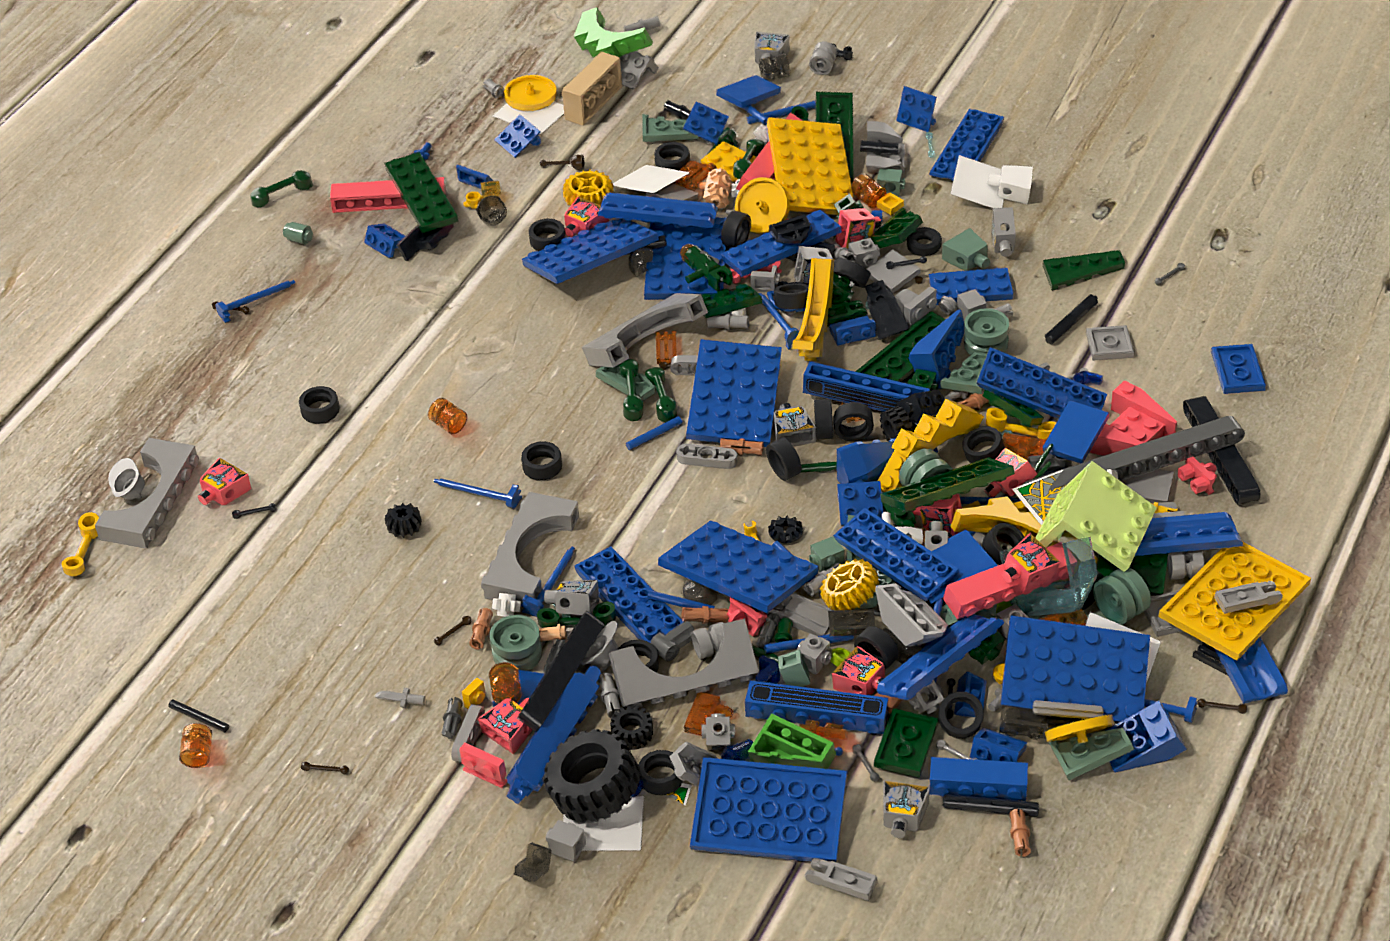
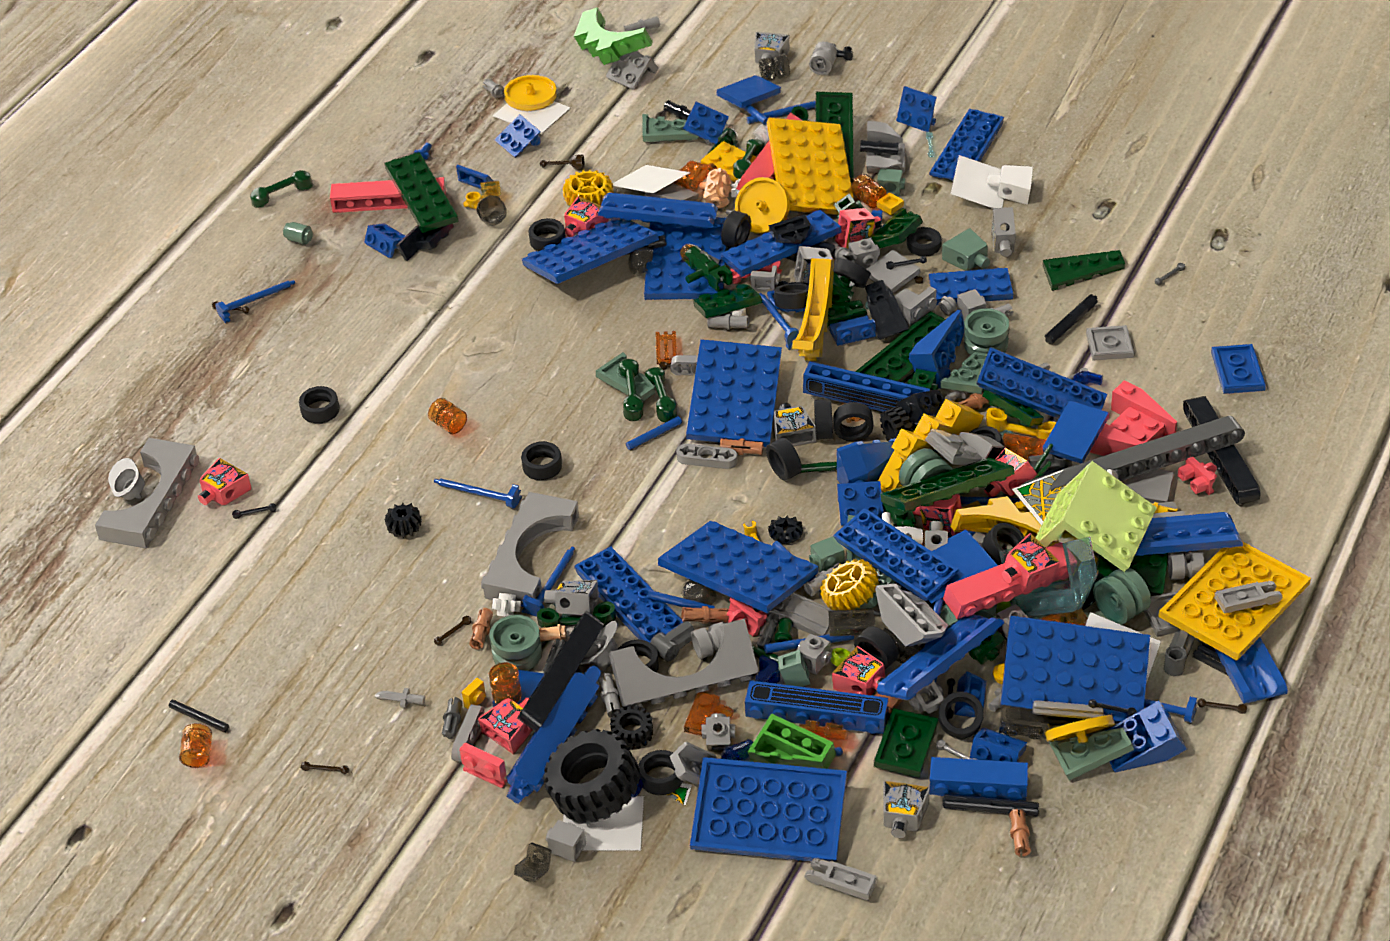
(75, 565): yellow piece -> none
(592, 88): tan brick -> none
(611, 347): light grey arch -> none
(672, 149): black tyre -> none
(857, 749): dark grey hinge -> none
(963, 448): none -> light grey piece
(1130, 711): none -> black hinge
(1178, 653): none -> dark grey piece

